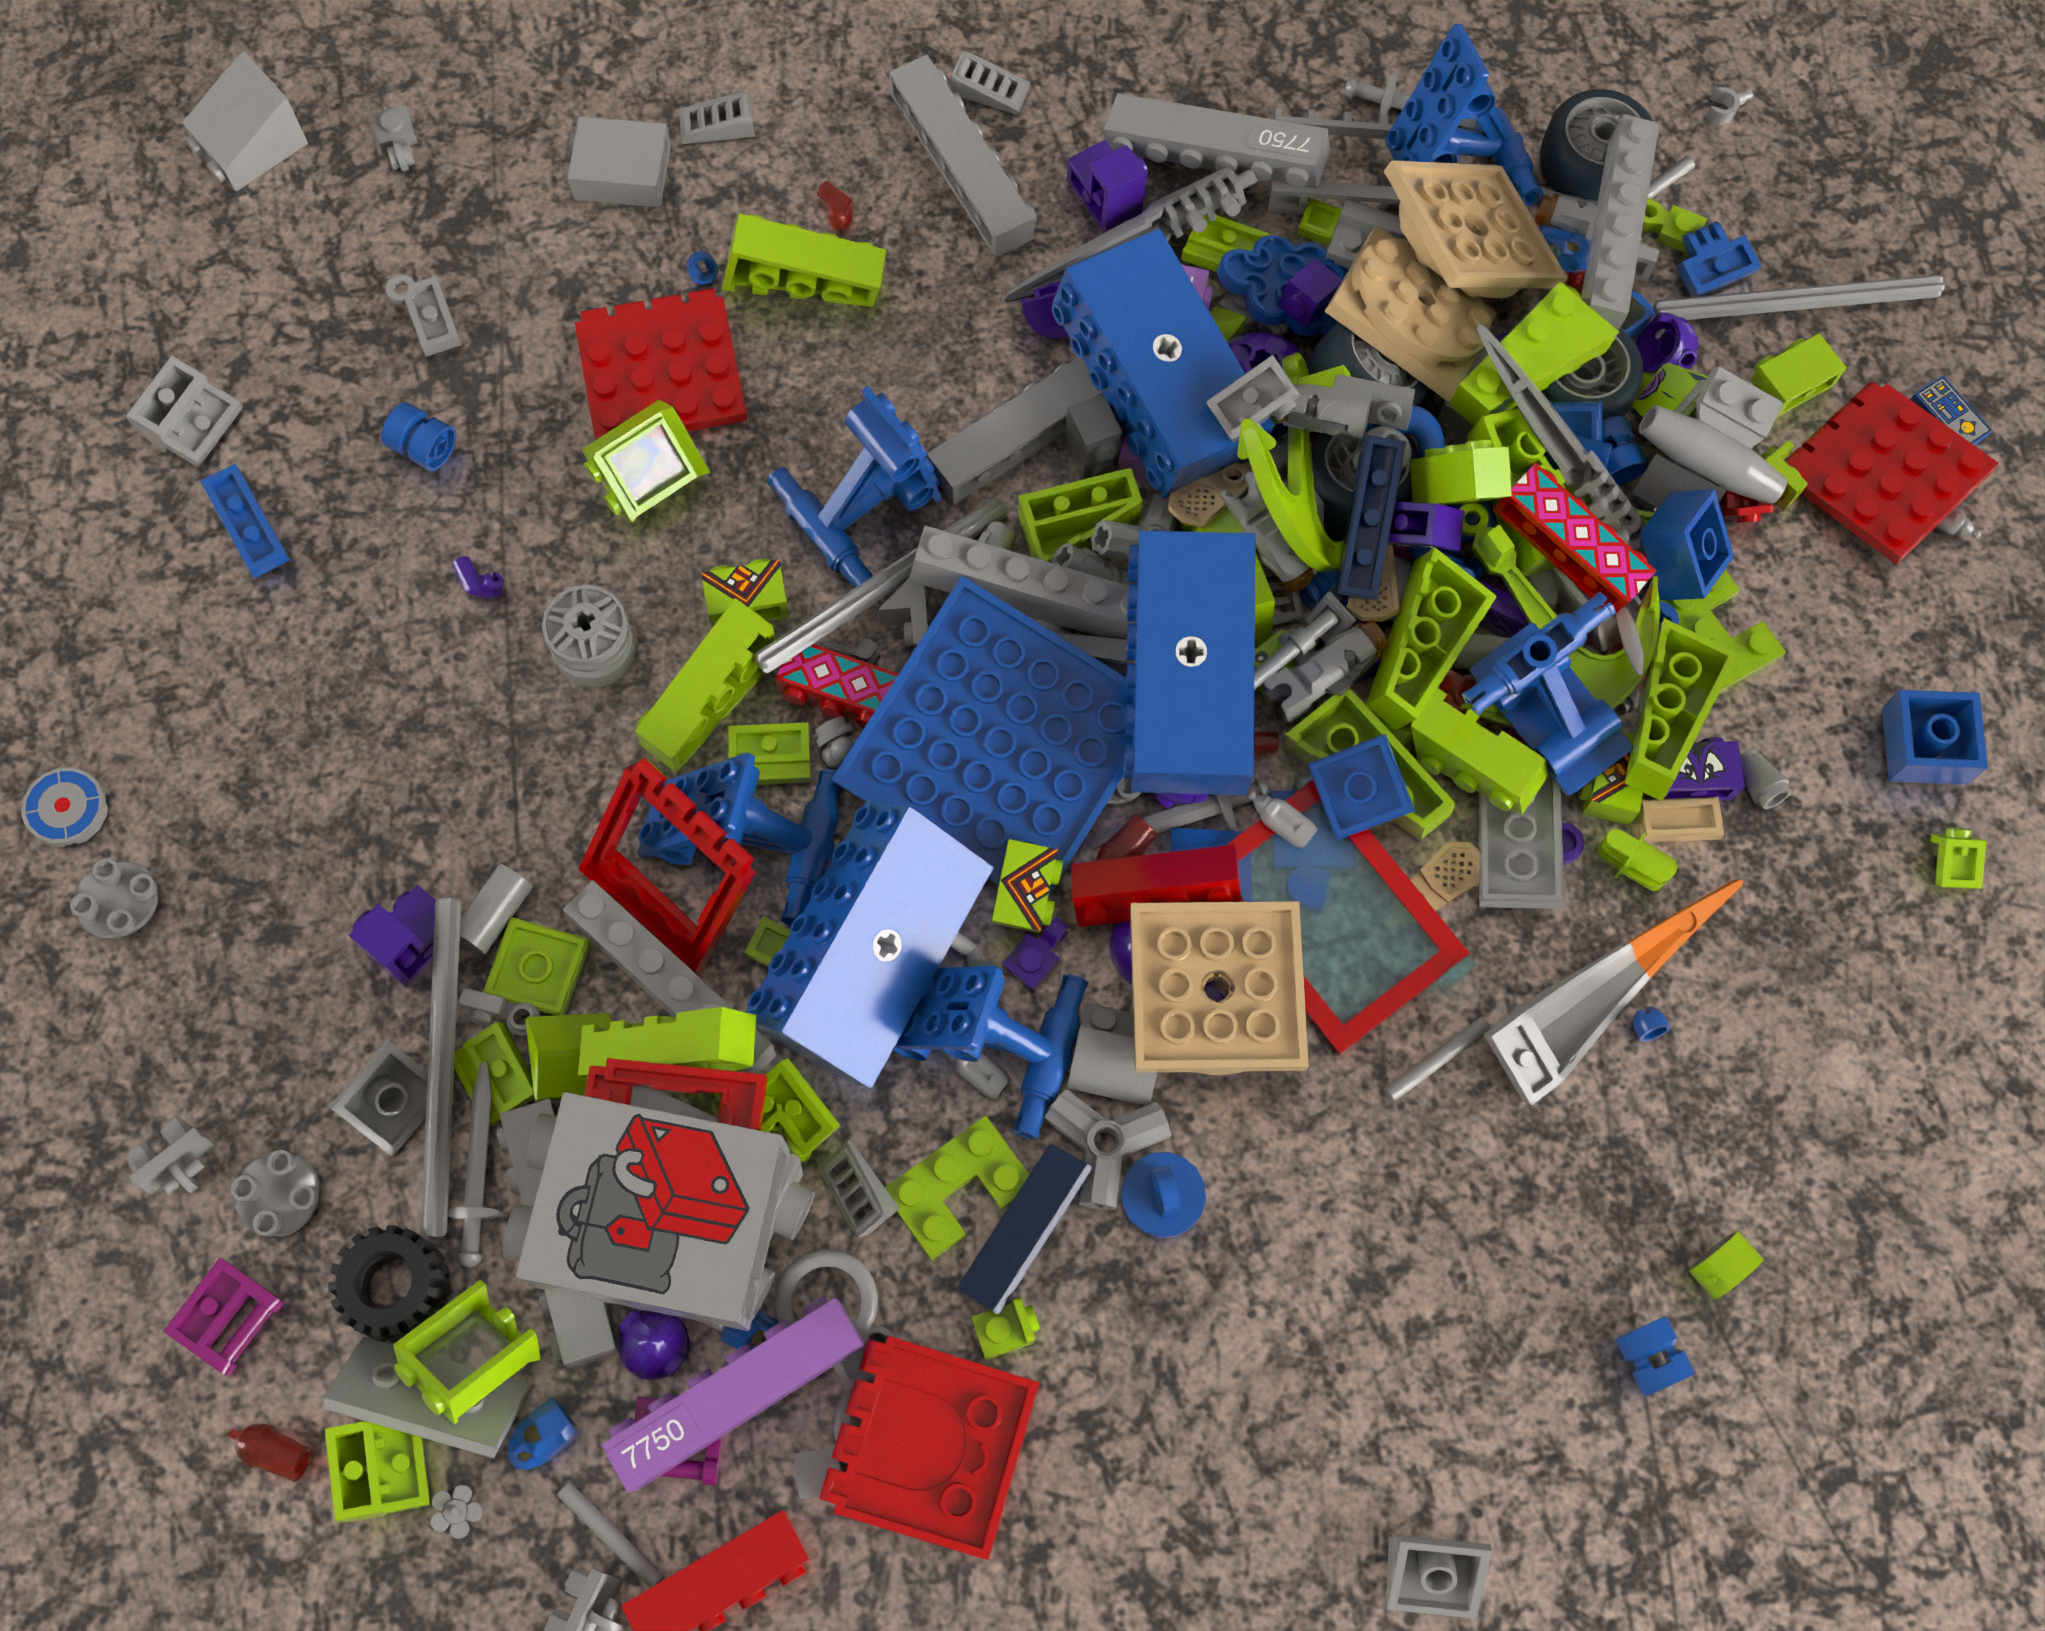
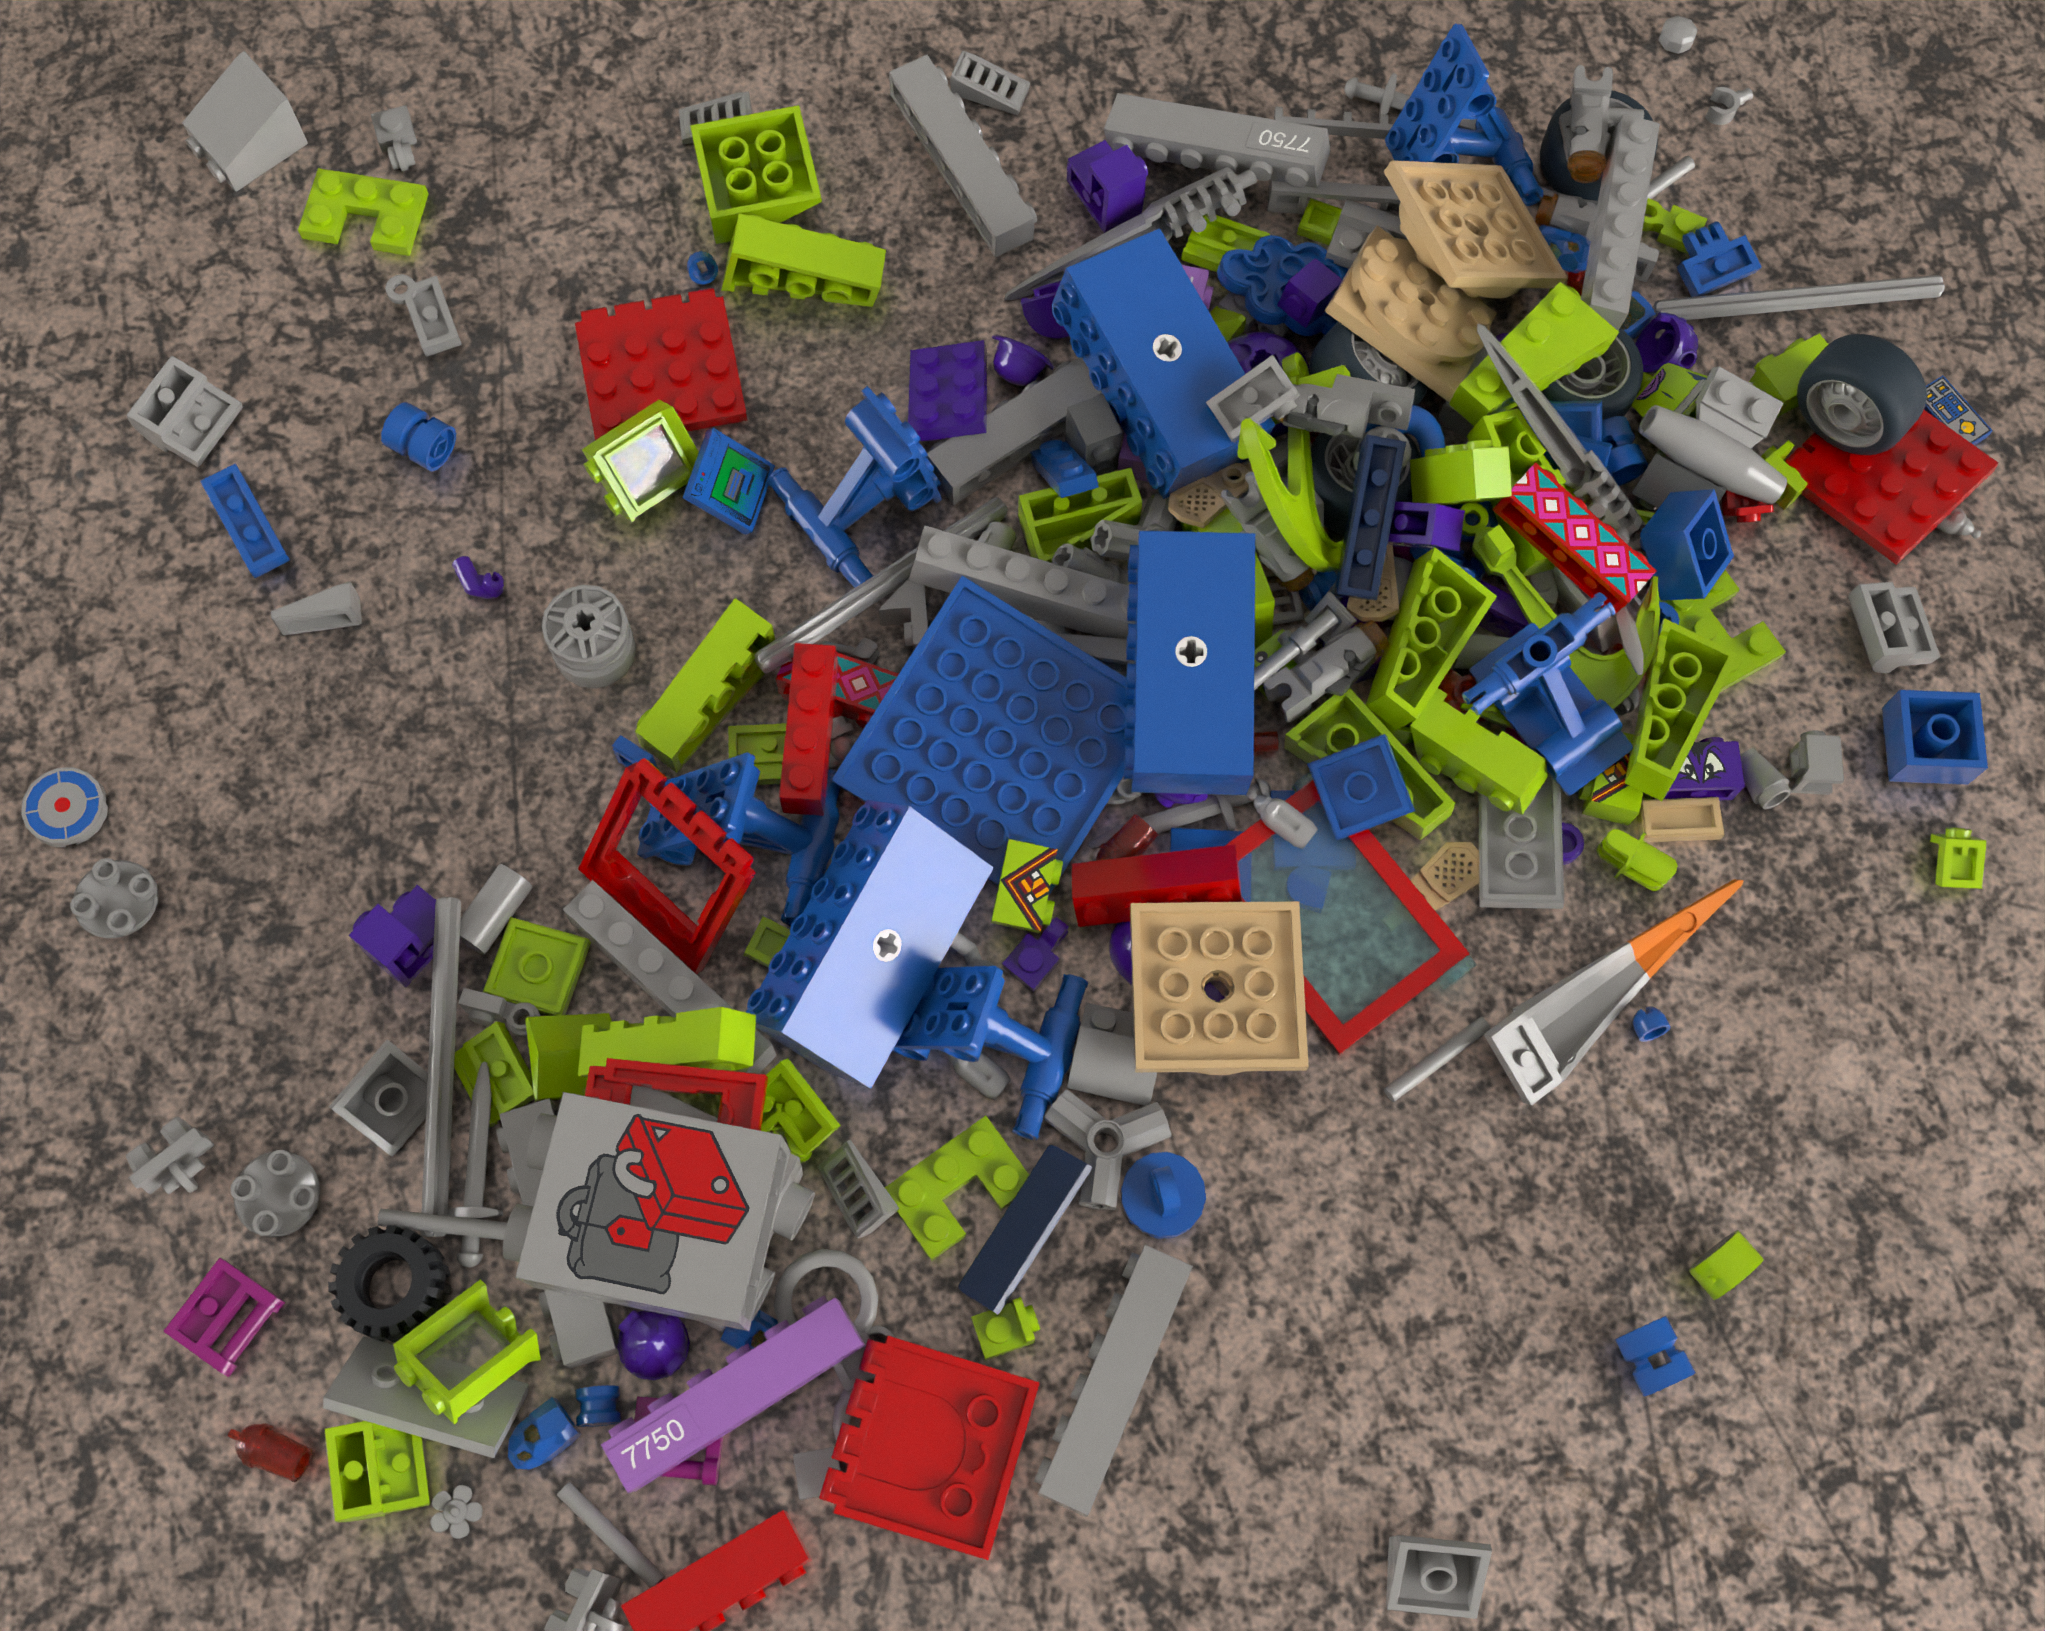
(321, 611): none -> light grey slope
(392, 202): none -> lime plate
(442, 1224): none -> light grey bar
(598, 1406): none -> blue wheel
(618, 161): light grey brick -> none
(629, 753): none -> blue tile
(728, 481): none -> blue tile
(755, 168): none -> lime slope
(755, 585): brick -> none
(809, 729): none -> red brick
(841, 206): clear red arm -> none
(948, 390): none -> dark purple plate
(1018, 362): none -> dark purple hat
(1063, 468): none -> blue plate
(1114, 1382): none -> light grey brick
(1587, 124): none -> light grey piece
(1678, 34): none -> light grey tile
(1816, 763): none -> light grey window
(1861, 394): none -> black wheel
(1892, 626): none -> light grey brick

